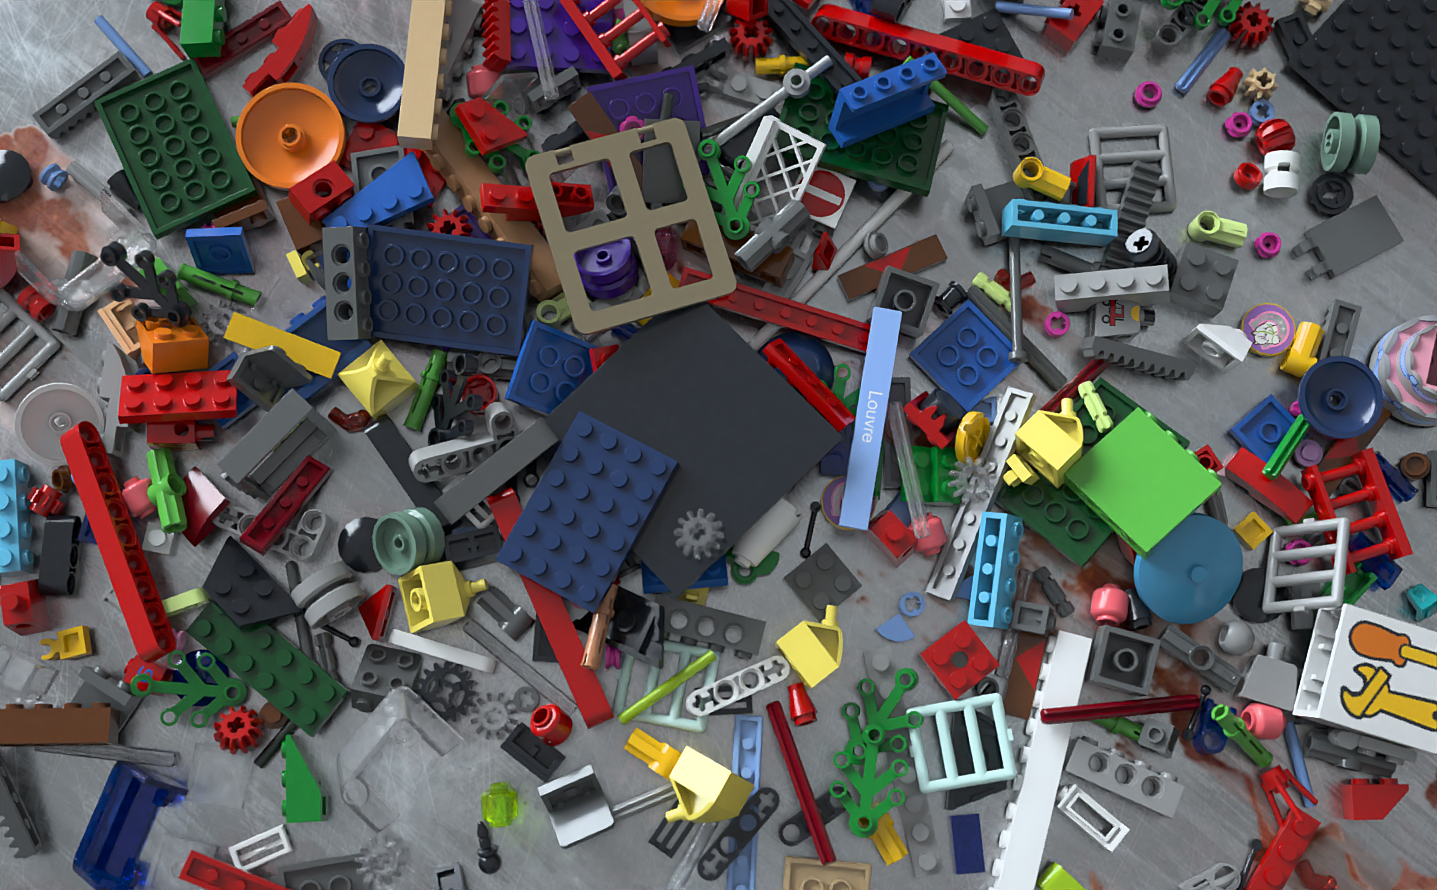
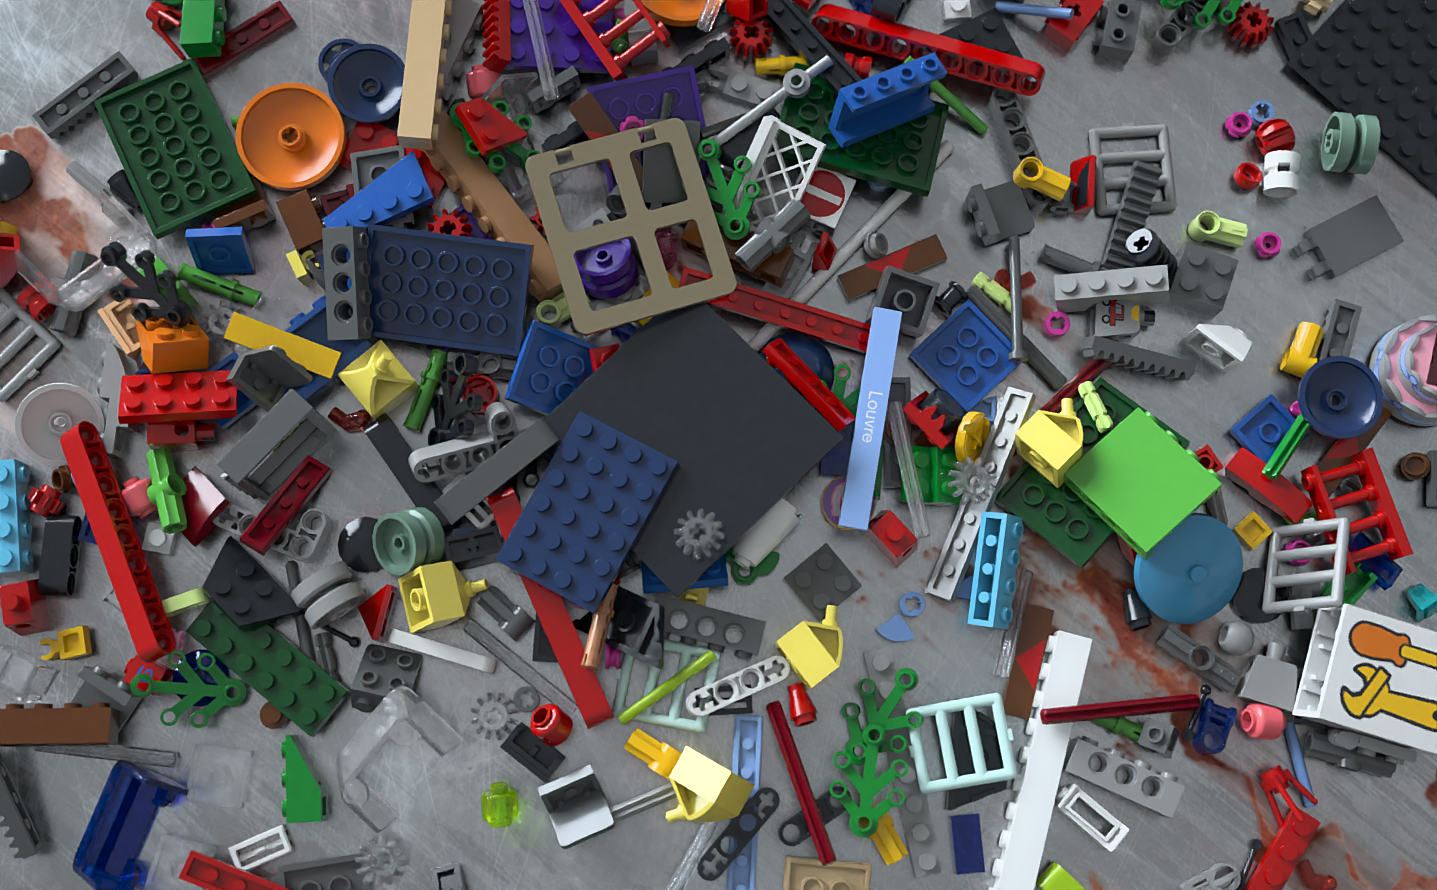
(53, 177): medium blue bush -> none
(123, 47): medium blue bar -> none
(232, 723): red gear -> none
(275, 744): pearl dark grey bar -> none
(291, 47): red slope -> none
(328, 179): red brick -> none
(440, 678): black gear -> none
(489, 860): black bar -> none
(520, 204): red slope -> none
(662, 846): black tile -> none
(815, 507): black hinge -> none
(900, 509): medium blue tile -> none
(937, 538): coral head -> none
(959, 660): red piece -> none
(991, 688): dark grey hinge -> none
(1020, 472): light yellow tile -> none
(1033, 618): dark grey bracket -> none
(1053, 592): dark grey axle -> none
(1059, 222): medium azure brick -> none
(1109, 605): coral head -> none
(1123, 660): dark grey brick -> none
(1152, 88): dark pink plate -> none
(1202, 60): medium blue axle -> none
(1224, 88): red cone -> none
(1236, 729): bright green pin -> none
(1260, 84): tan gear -> none
(1269, 329): tile -> none
(1308, 453): lavender plate -> none
(1336, 183): black gear -> none
(1369, 800): red slope -> none
(1395, 479): clear blue pin -> none

